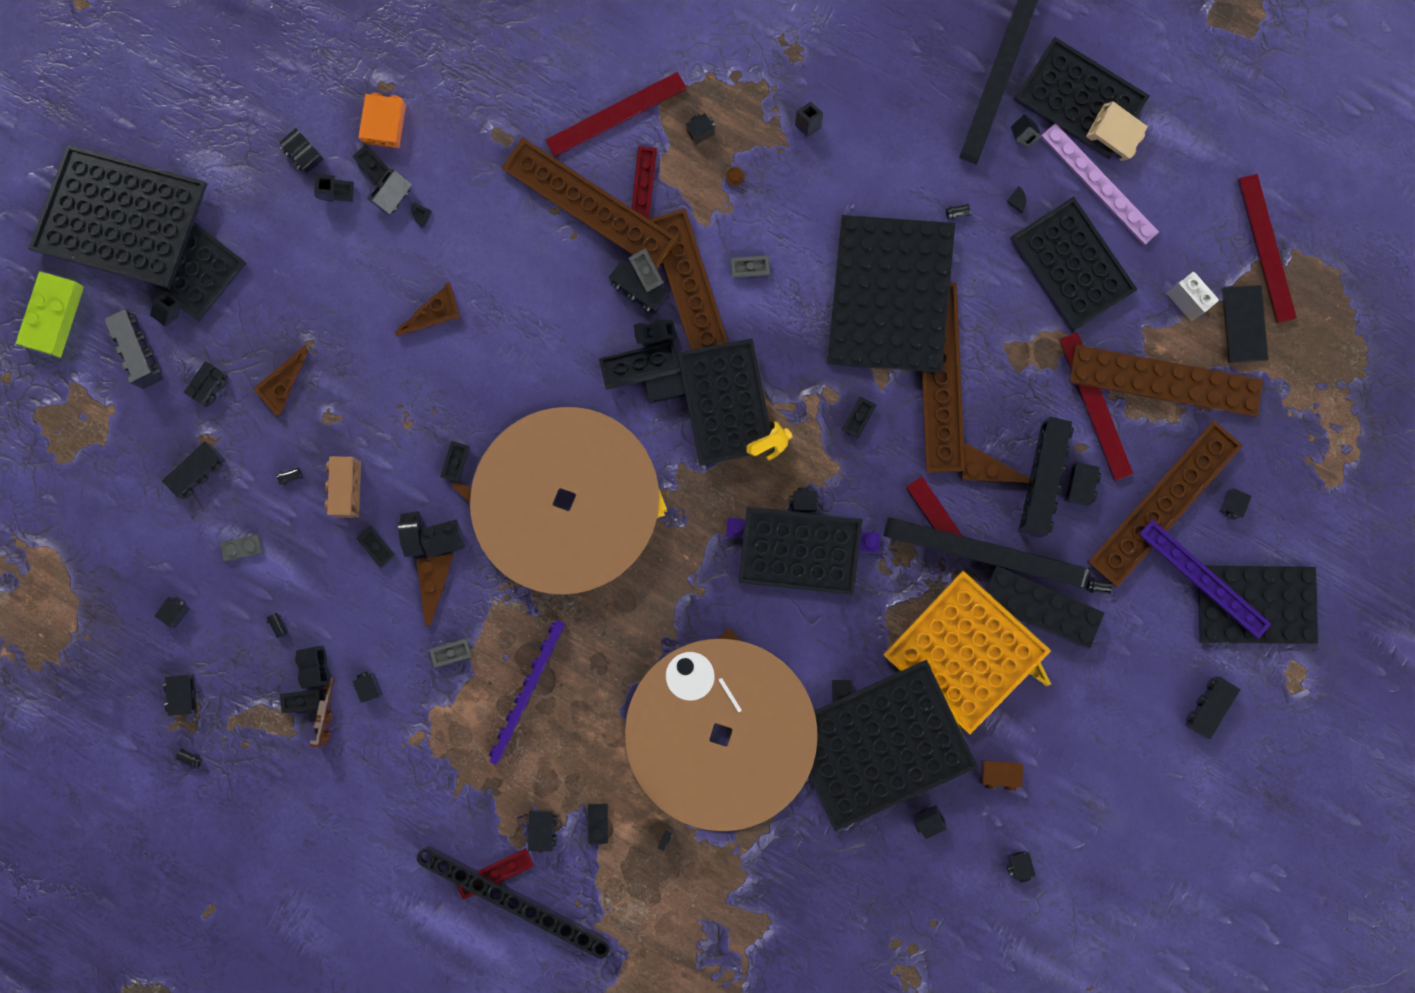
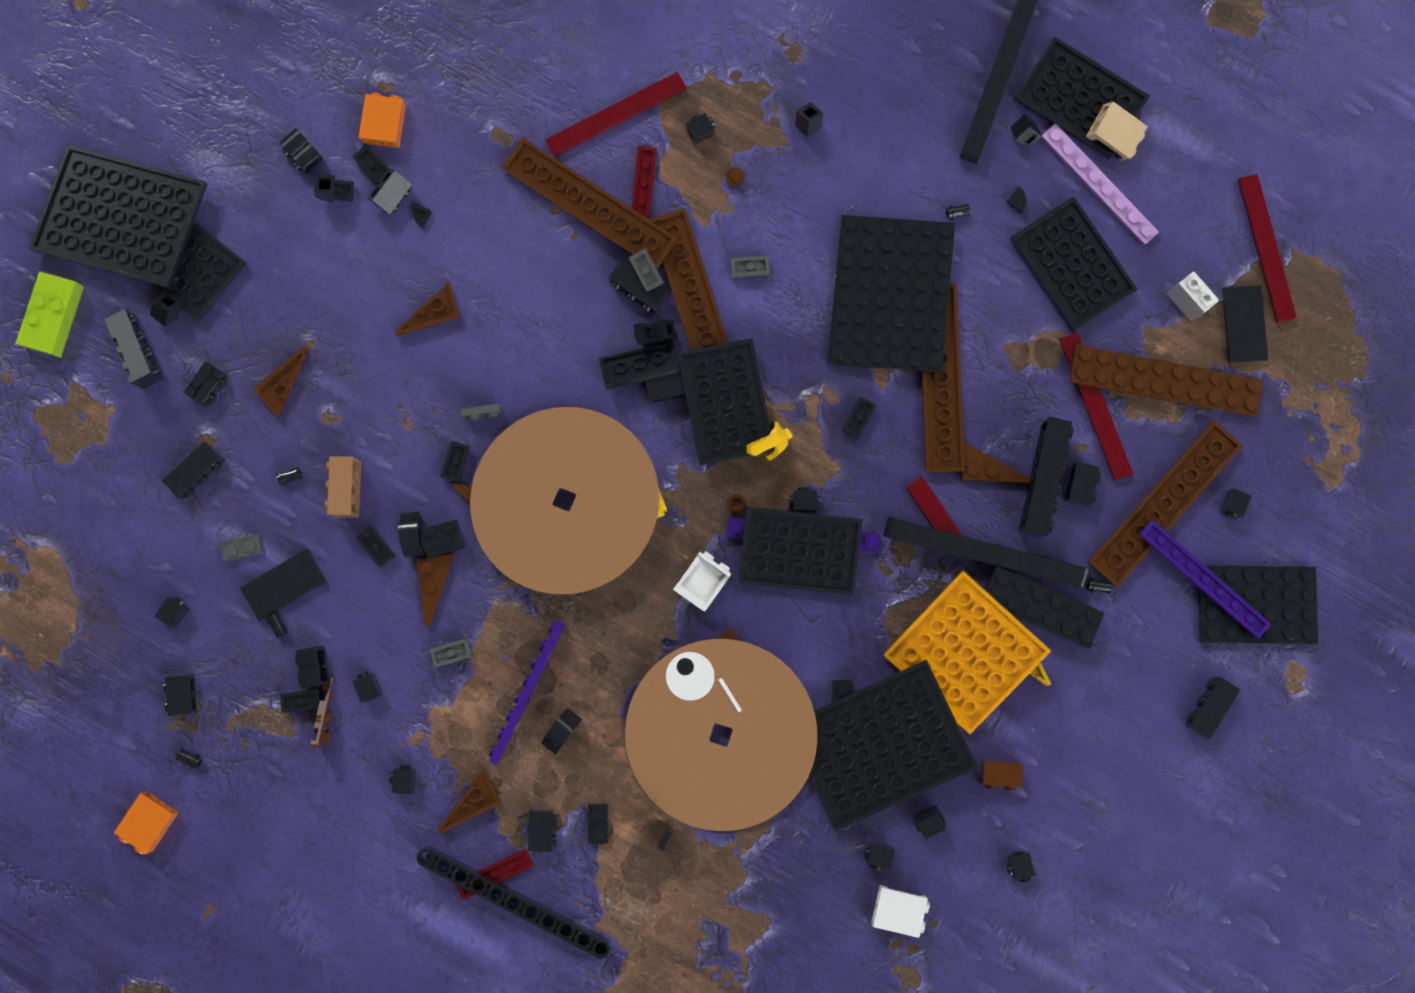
(145, 823): none -> orange brick
(283, 584): none -> black tile
(403, 779): none -> black brick
(474, 413): none -> dark grey plate
(478, 799): none -> reddish brown wing
(561, 731): none -> black brick
(703, 580): none -> white panel
(736, 503): none -> reddish brown plate
(879, 856): none -> black brick
(900, 911): none -> white panel

